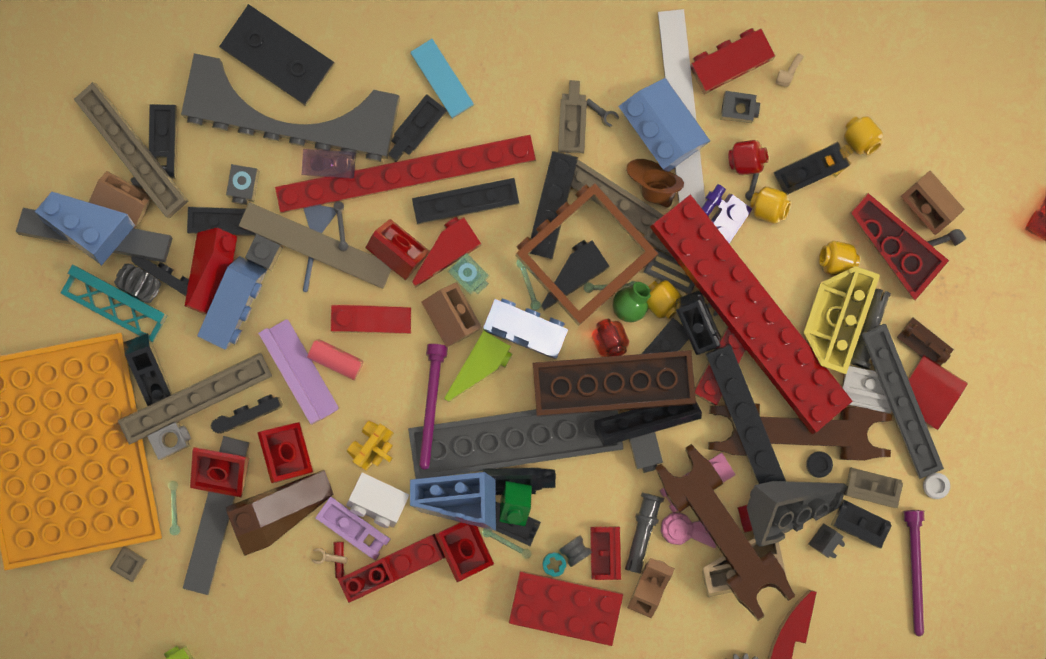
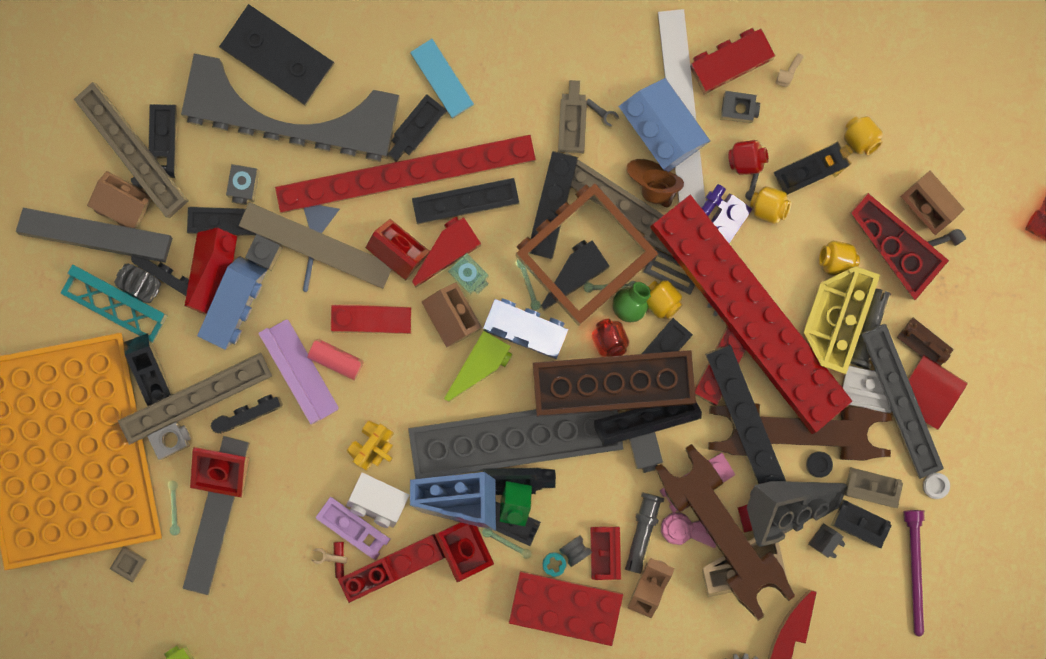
(85, 225): medium blue wedge -> none
(271, 514): reddish brown wedge -> none
(285, 452): red slope -> none
(328, 163): plate -> none
(339, 207): dark grey hinge -> none
(436, 355): magenta piece -> none
(698, 322): black brick -> none

